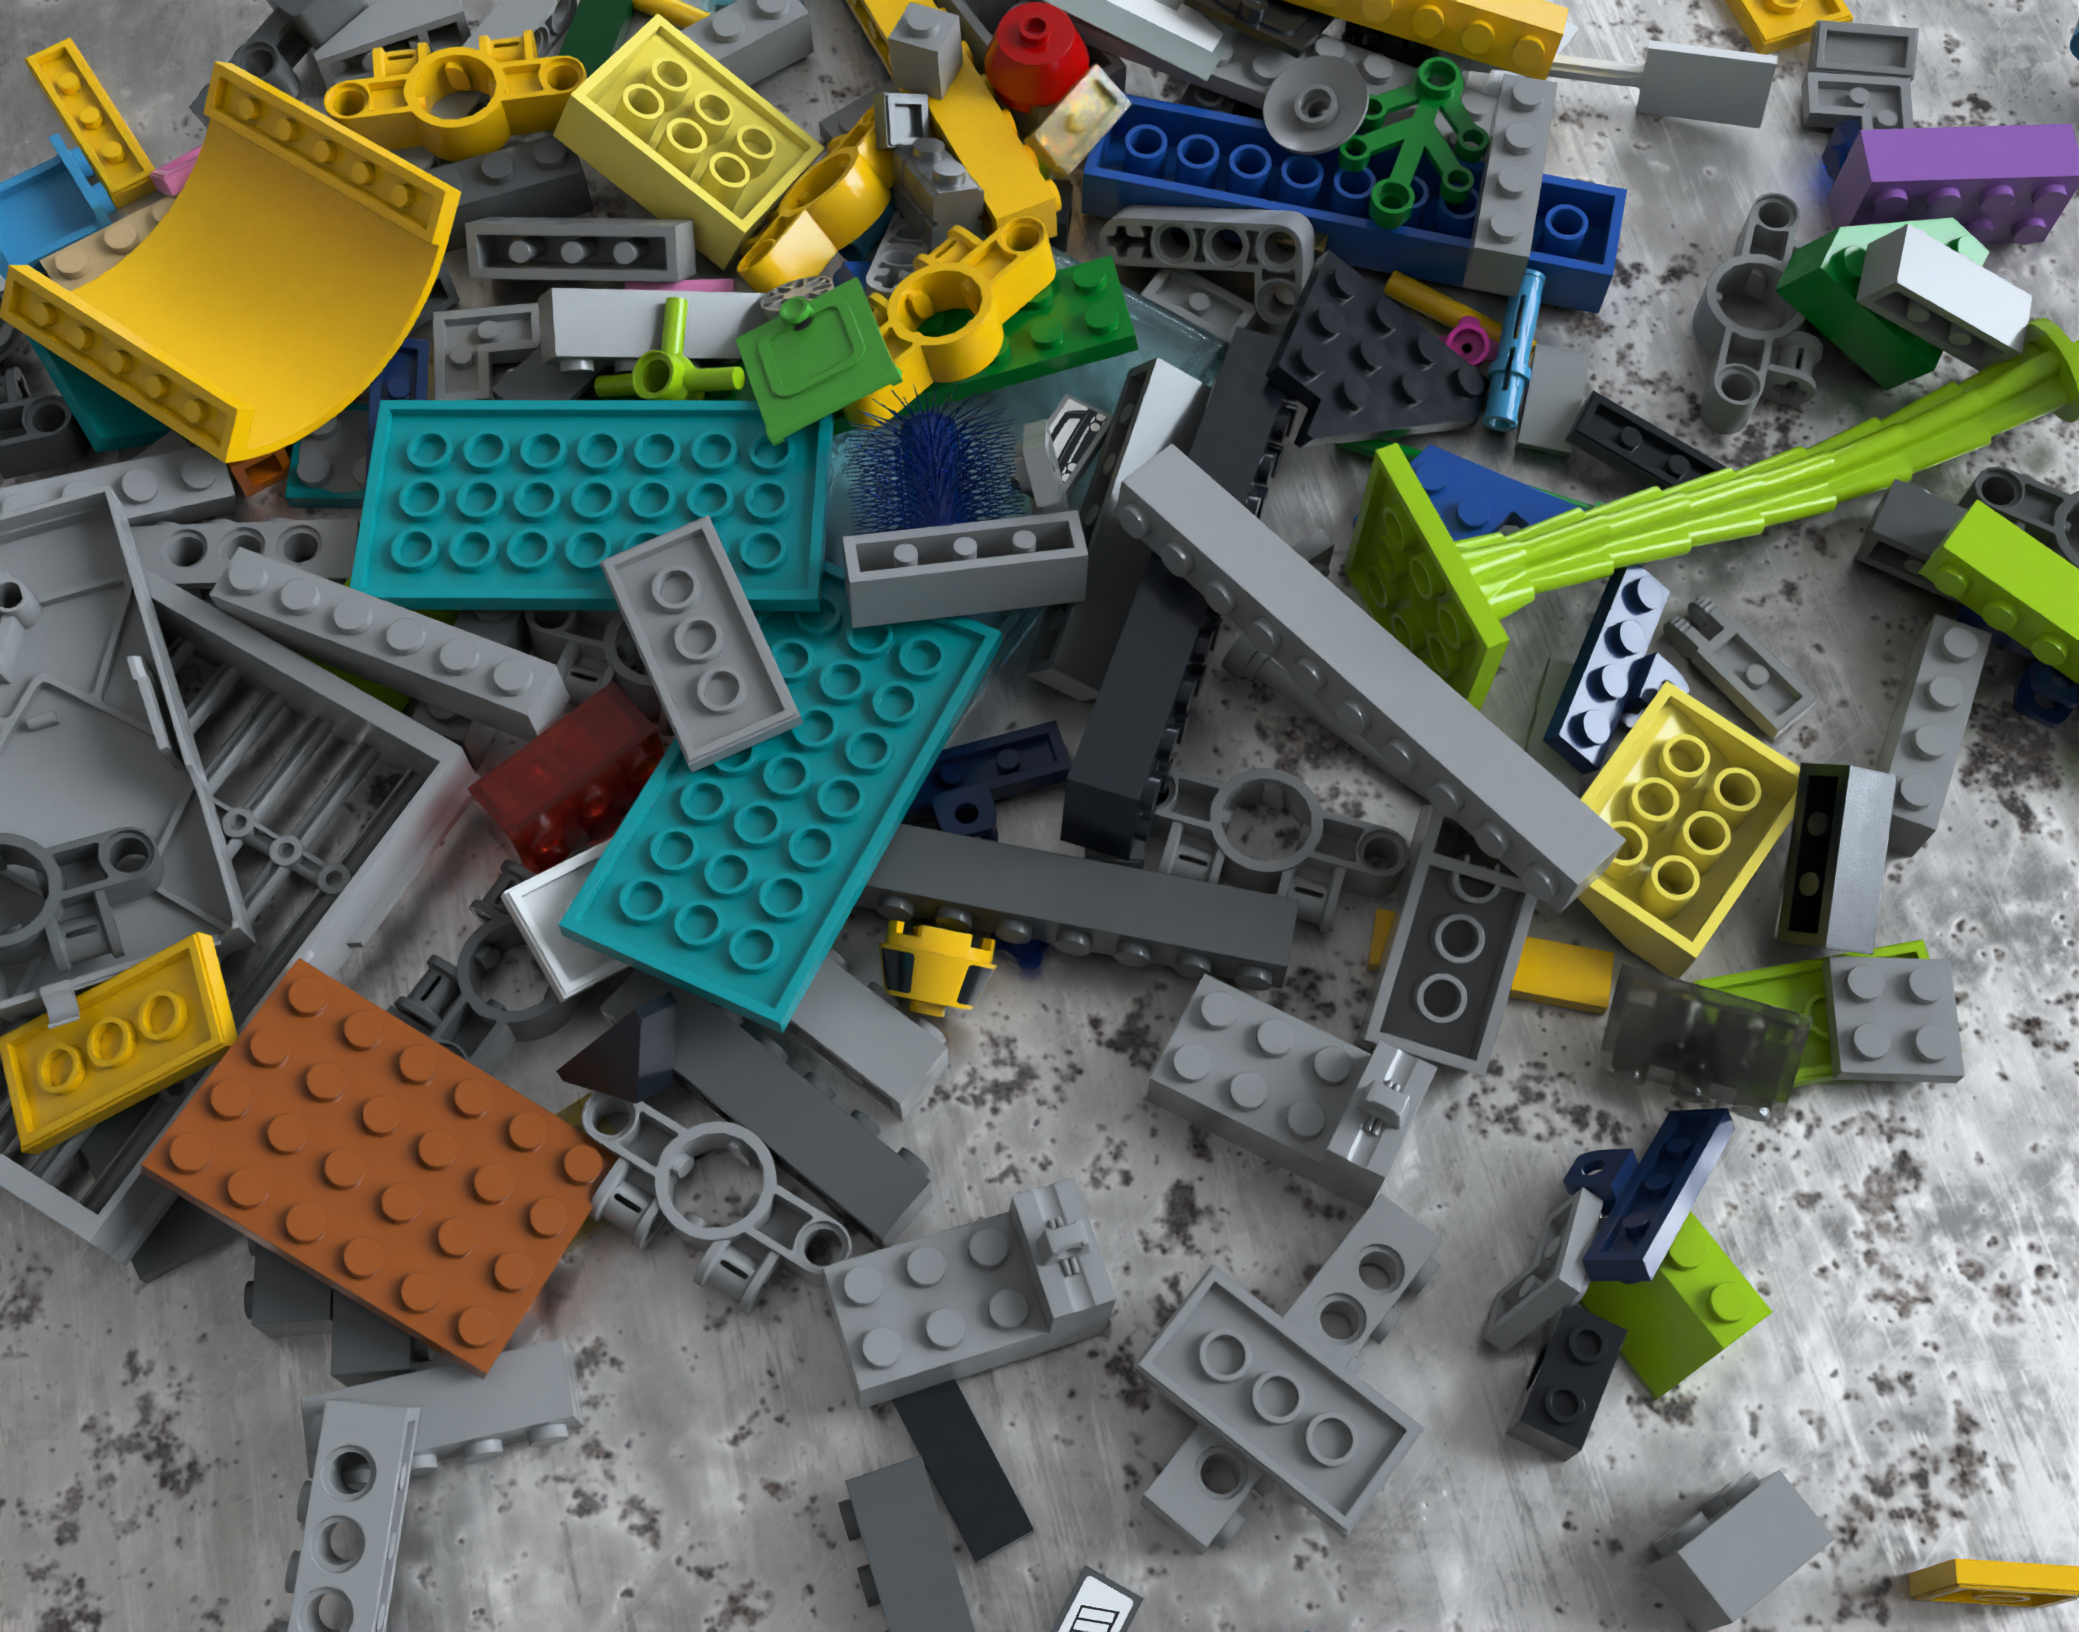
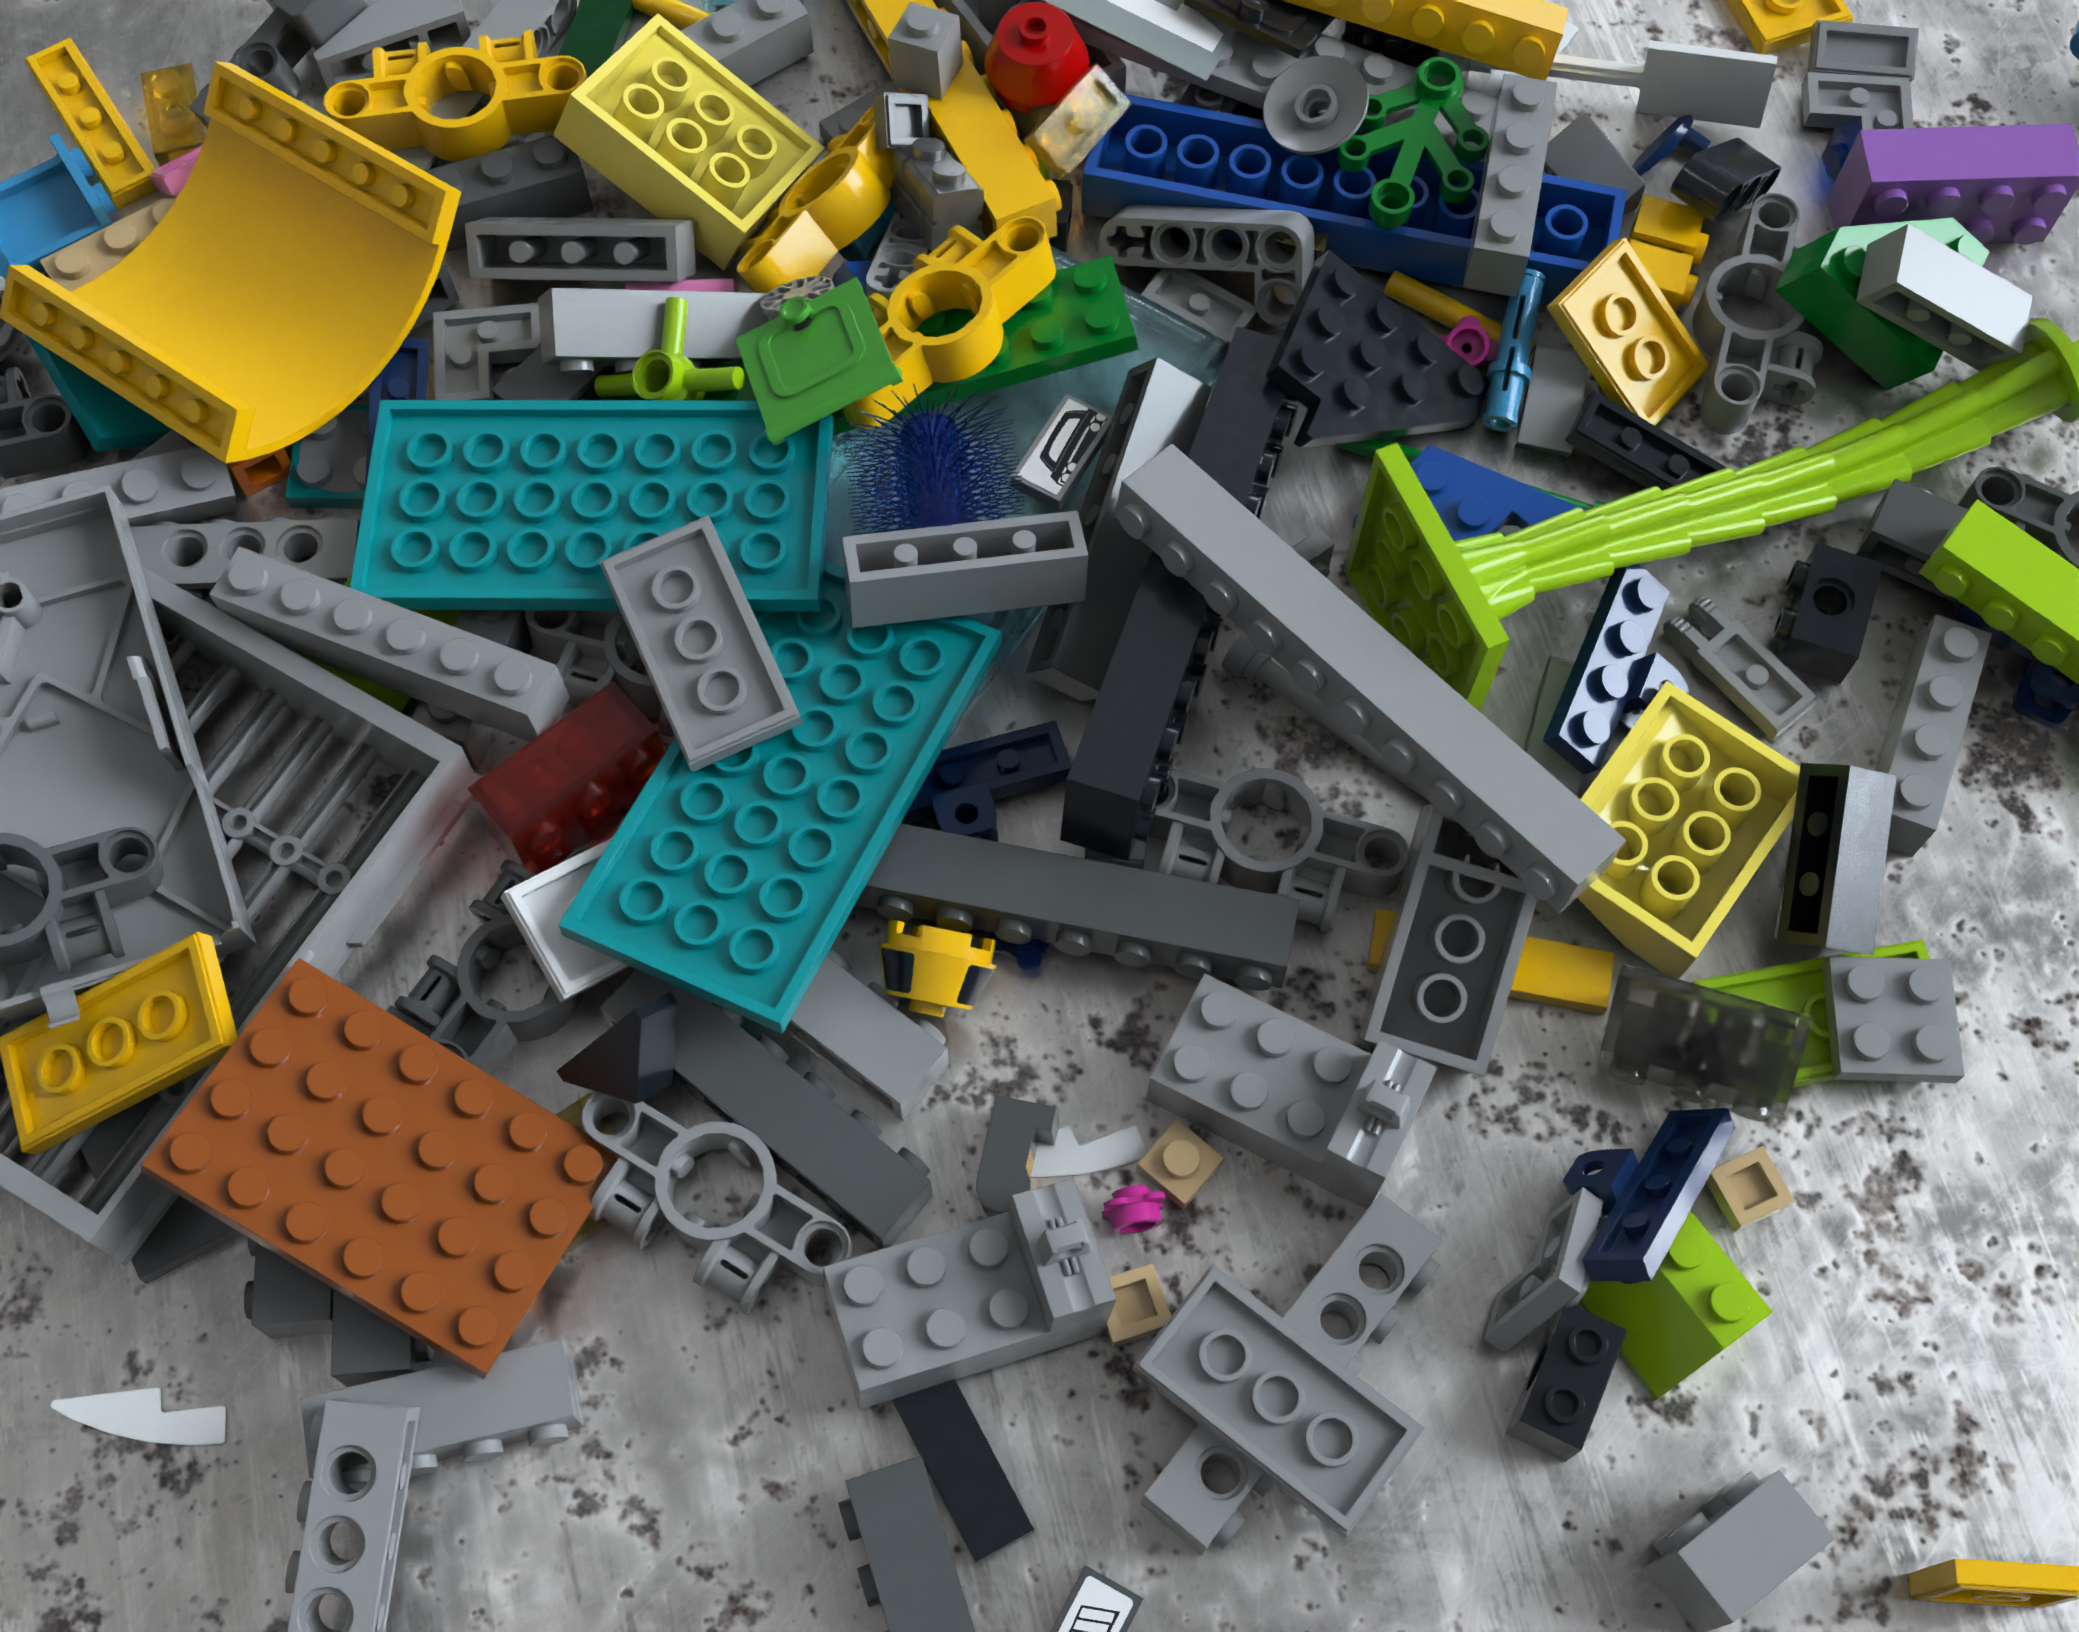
(140, 1417): none -> white sticker
(170, 120): none -> clear yellow plate
(1011, 1150): none -> dark grey leg
(1039, 470): light grey plate -> none
(1072, 1159): none -> white sticker
(1134, 1209): none -> dark pink plate
(1138, 1307): none -> tan plate
(1180, 1164): none -> tan plate
(1589, 156): none -> light grey slope
(1628, 334): none -> yellow tile
(1668, 243): none -> yellow piece
(1676, 134): none -> dark blue bar
(1725, 179): none -> black beam
(1749, 1189): none -> tan plate
(1844, 588): none -> black brick

